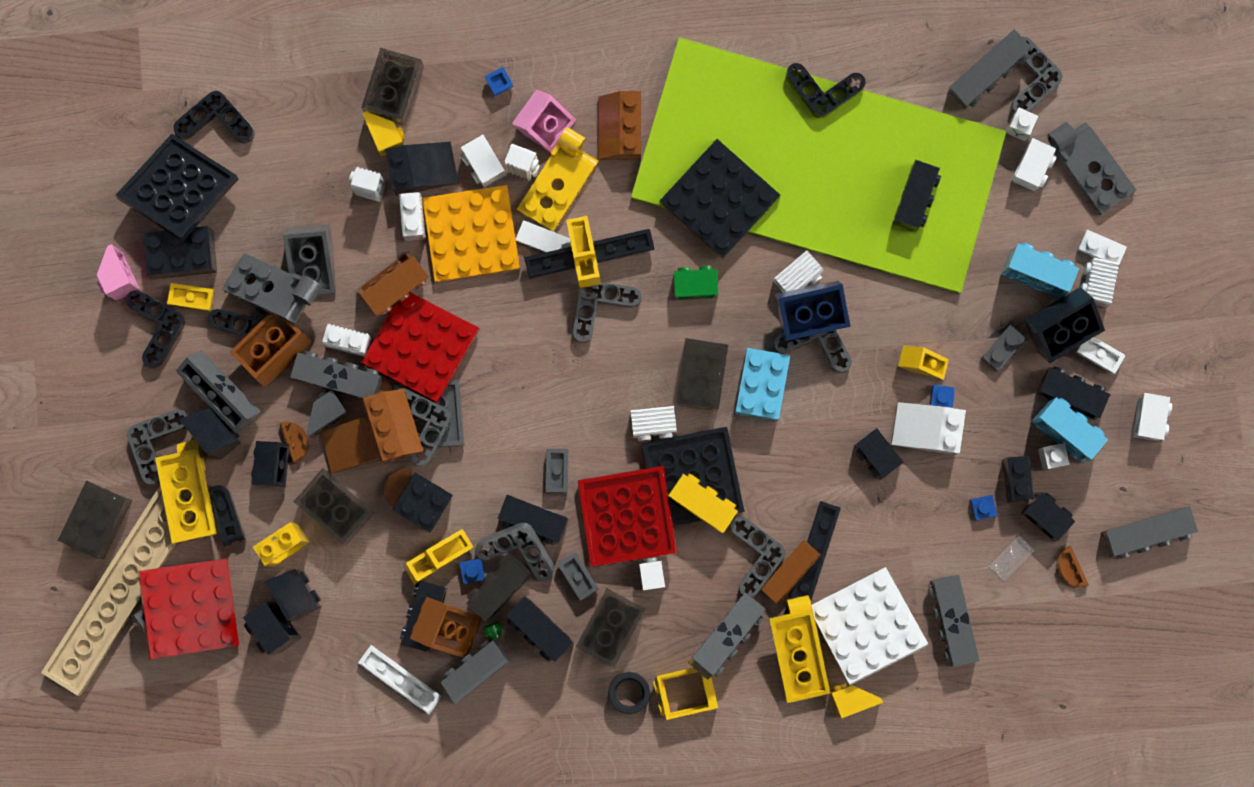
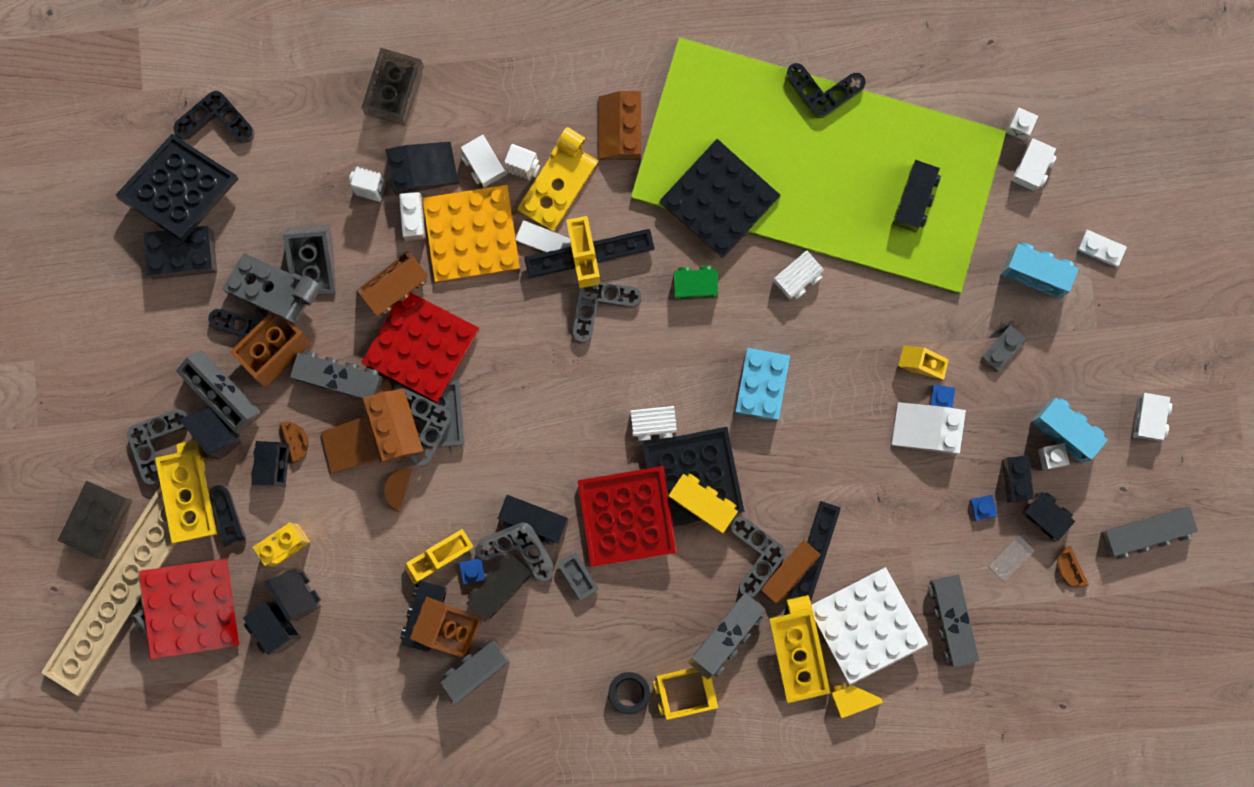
(115, 275): bright pink slope -> none
(163, 319): black beam -> none
(191, 297): yellow plate -> none
(325, 412): dark grey slope -> none
(334, 507): clear smoke brick -> none
(346, 340): white brick -> none
(384, 132): yellow slope -> none
(400, 679): white tile -> none
(422, 502): black brick -> none
(493, 630): green plate -> none
(499, 81): blue plate -> none
(539, 629): black brick -> none
(543, 120): bright pink slope -> none
(557, 470): dark grey plate -> none
(610, 627): clear smoke brick -> none
(651, 574): white brick -> none
(701, 374): clear smoke brick -> none
(812, 310): dark blue brick -> none
(821, 337): dark grey beam -> none
(878, 454): black brick -> none
(989, 69): dark grey brick -> none
(1041, 74): dark grey beam -> none
(1065, 325): black brick -> none
(1079, 149): dark grey hinge -> none
(1081, 396): black brick -> none
(1100, 280): white brick -> none
(1101, 355): white plate -> none

